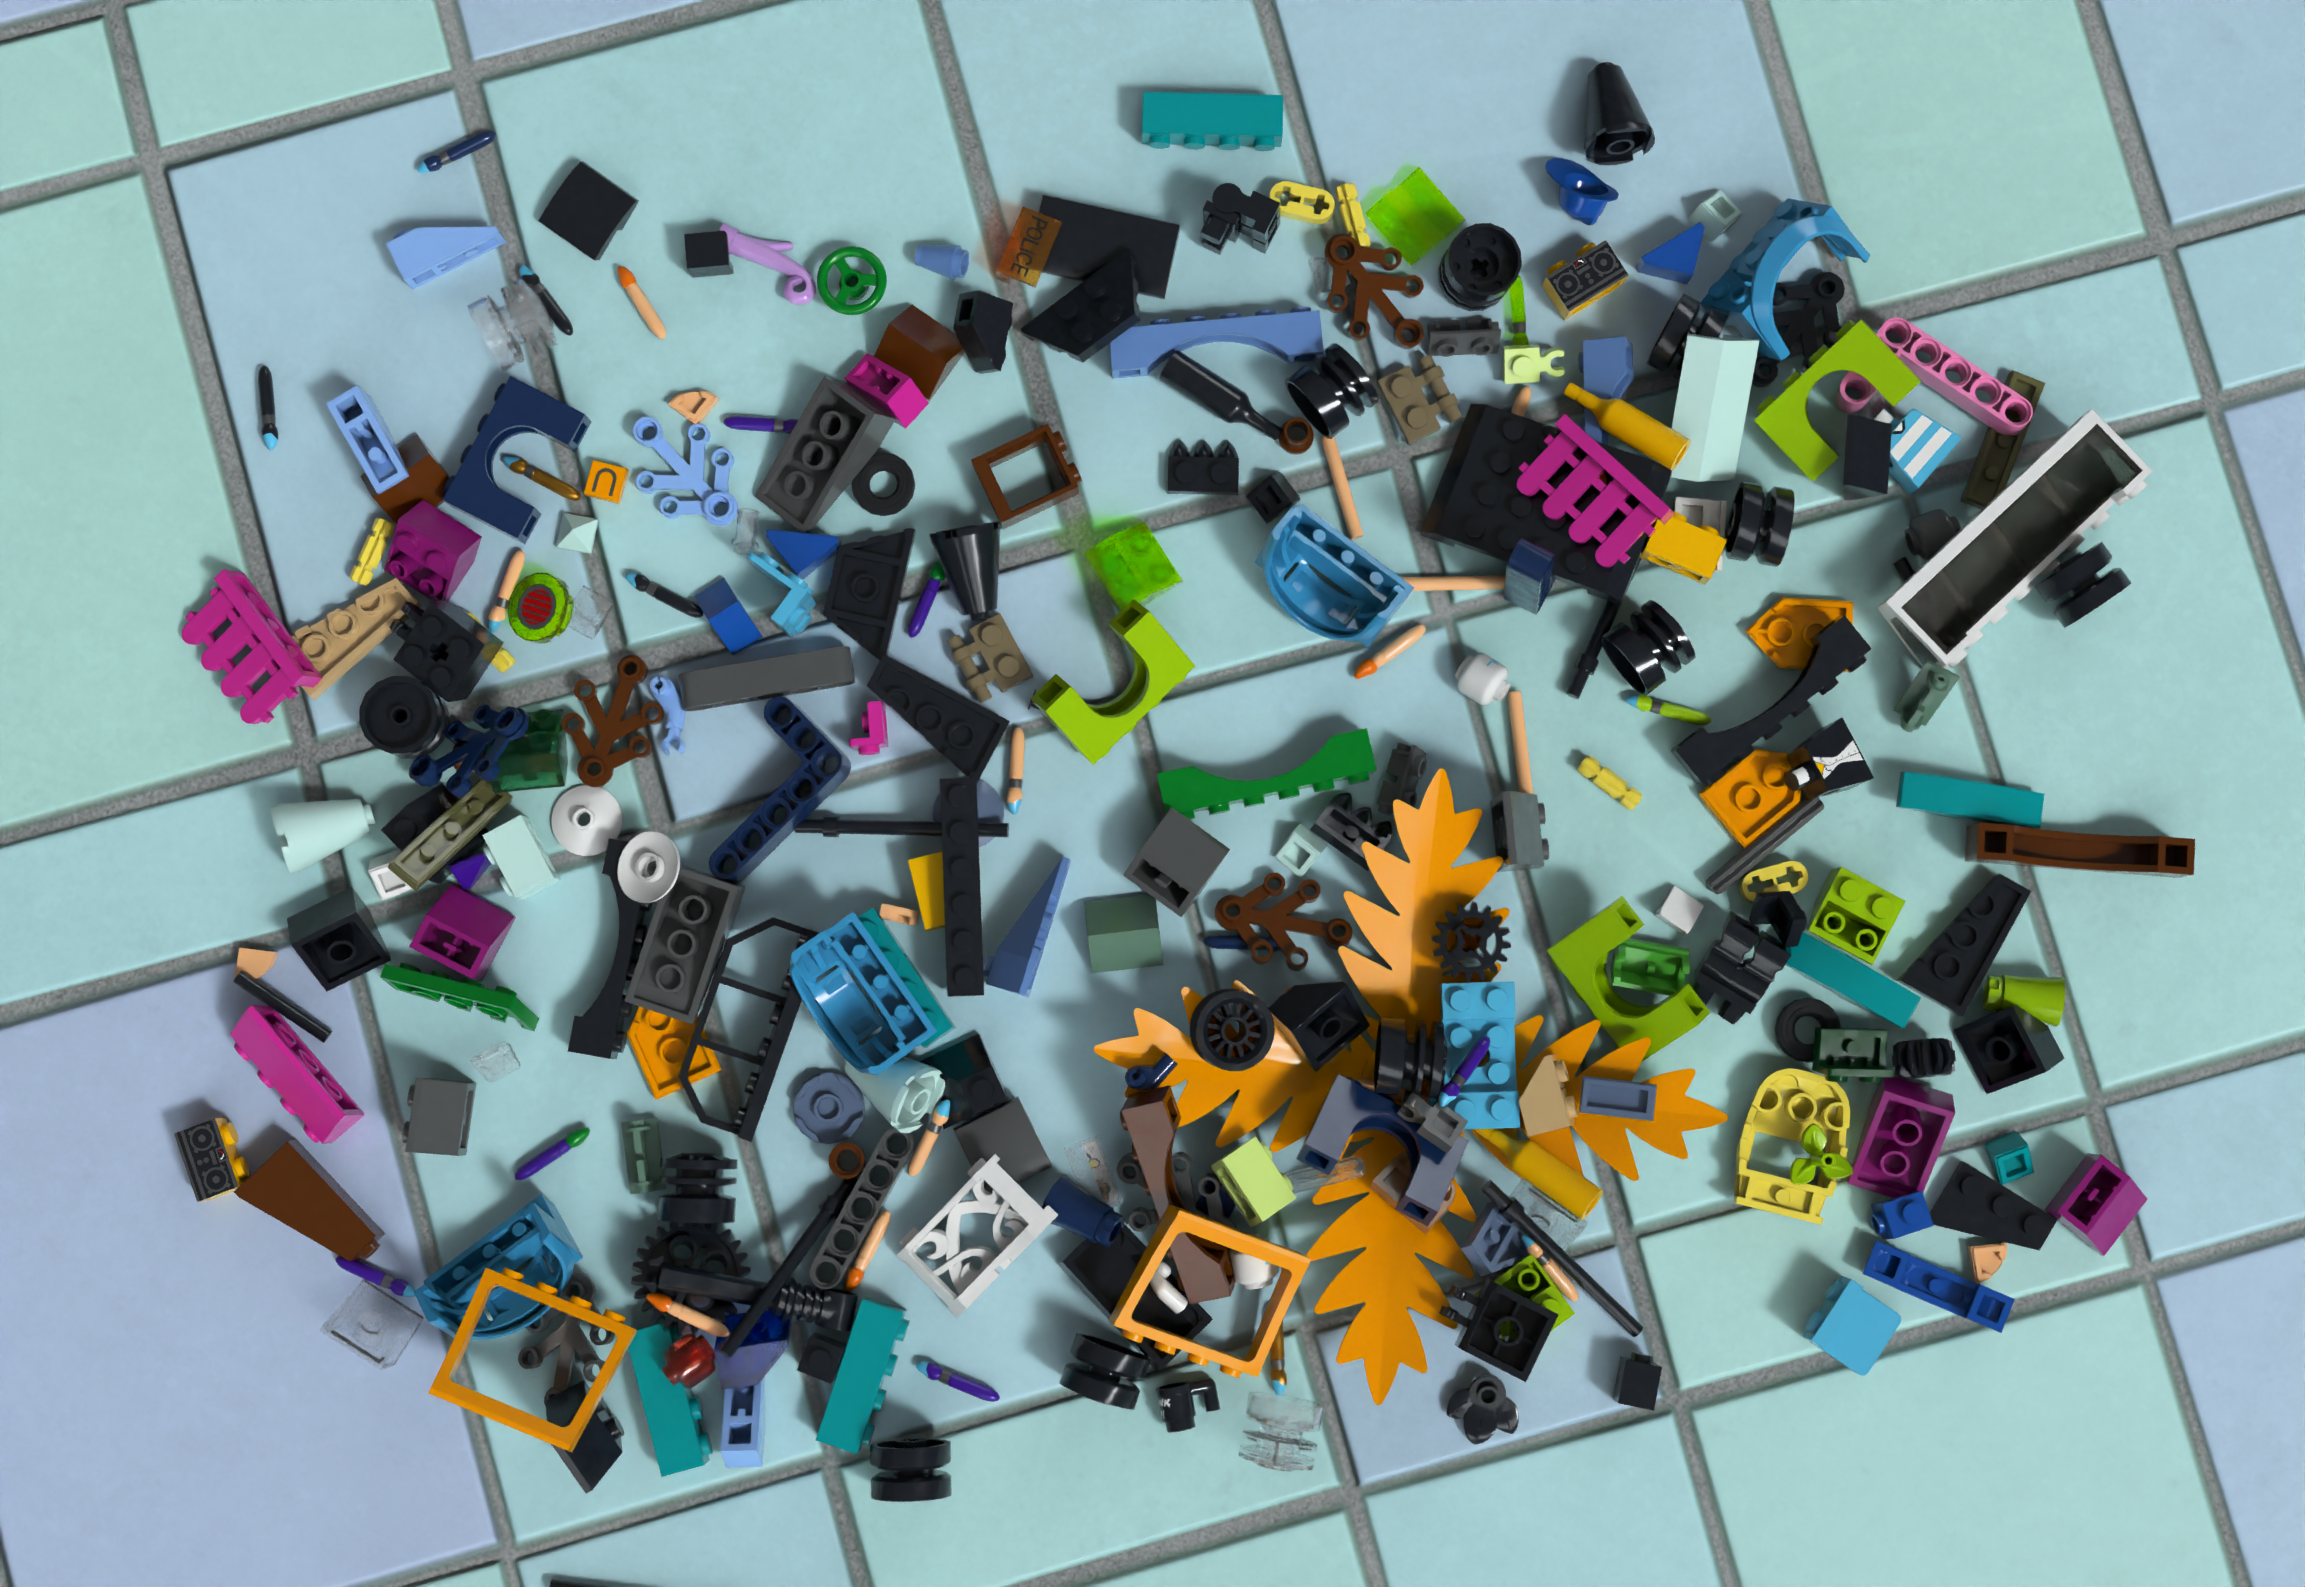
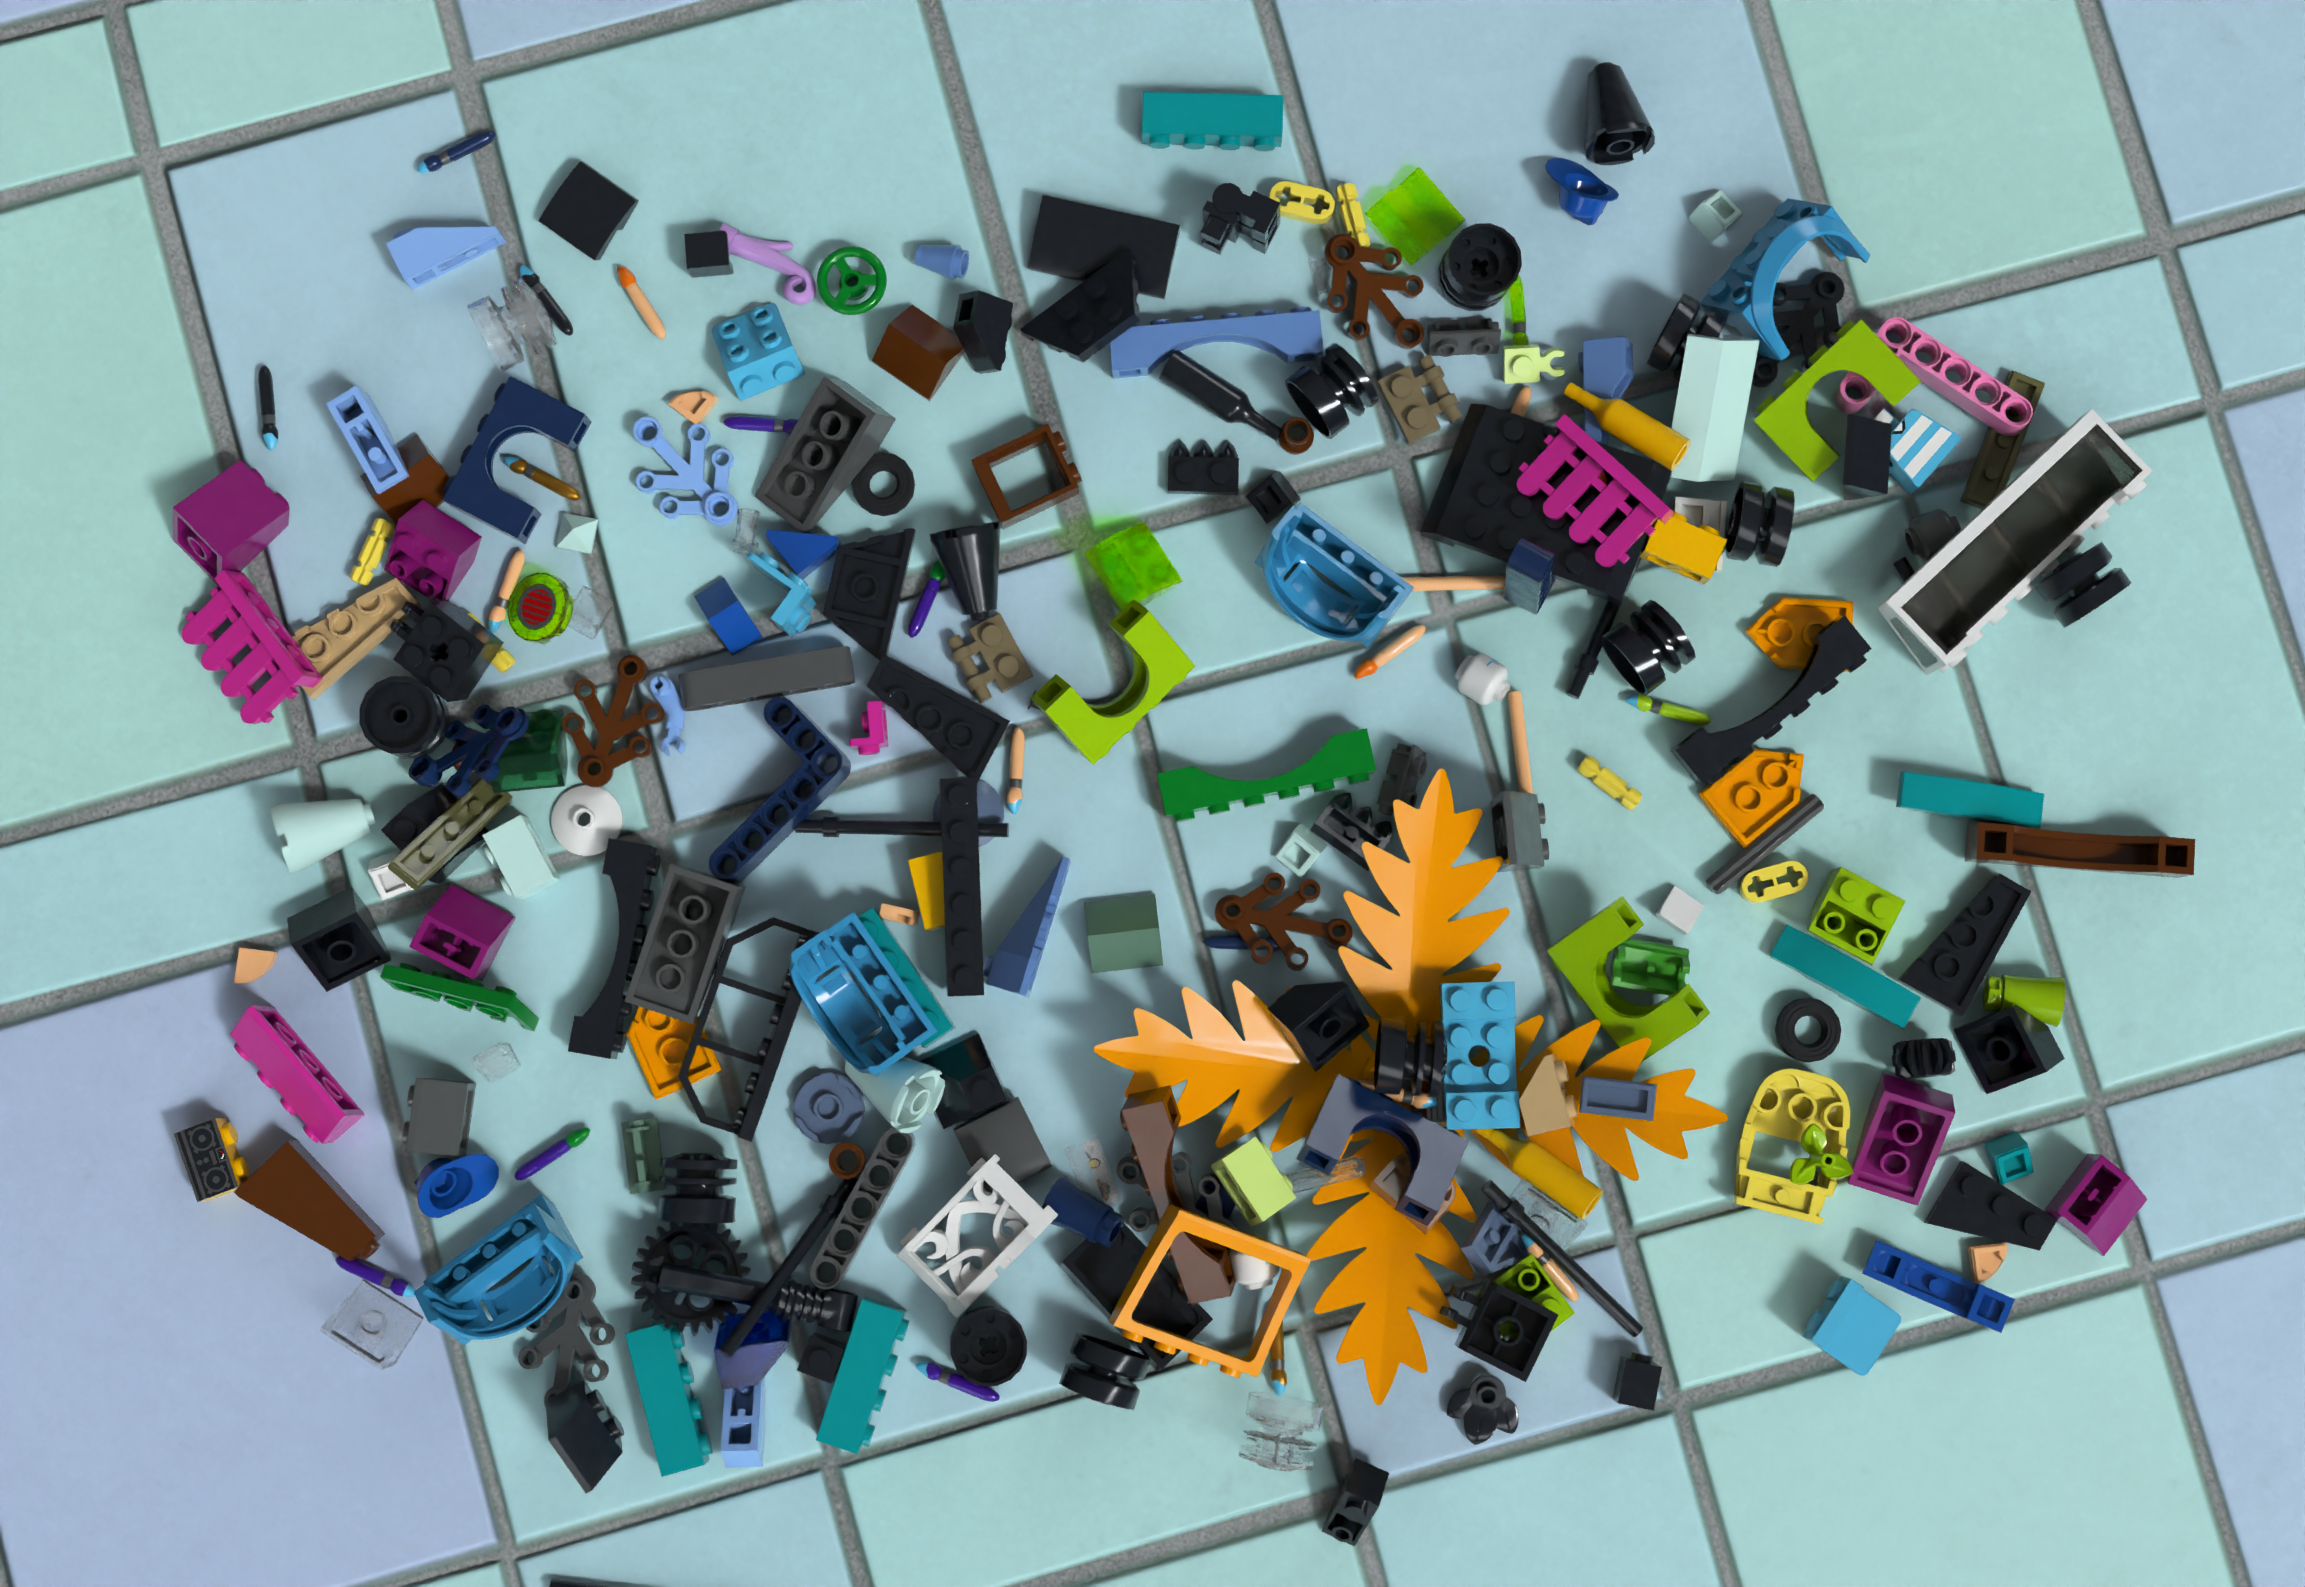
(229, 520): none -> magenta slope
(282, 1006): black bar -> none
(454, 1184): none -> blue piece
(470, 870): dark purple slope -> none
(563, 1437): light orange windscreen -> none
(606, 482): light orange tile -> none
(638, 863): white dish -> none
(664, 595): black piece -> none
(687, 1314): light nougat piece -> none
(688, 1361): clear red head -> none
(757, 351): none -> medium azure bracket
(867, 1250): light nougat piece -> none
(888, 389): dark pink arch -> none
(912, 1470): black wheel -> none
(939, 1117): light nougat piece -> none
(991, 1367): none -> black wheel
(1028, 248): clear orange panel -> none
(1150, 1076): dark blue arm -> none
(1166, 1291): white arm -> none
(1176, 862): dark grey slope -> none
(1177, 1402): black piece -> none
(1262, 1020): black wheel -> none
(1342, 488): light nougat bar -> none
(1355, 1502): none -> black slope
(1438, 1123): dark grey plate -> none
(1464, 1071): dark purple piece -> none
(1483, 929): black gear -> none
(1584, 279): brick -> none
(1675, 258): blue slope -> none
(1737, 980): black hips -> none
(1782, 913): black bracket -> none
(1827, 762): black torso -> none
(1851, 1053): dark green bracket -> none
(1901, 1216): blue bracket -> none
(1924, 695): sand green hinge -> none

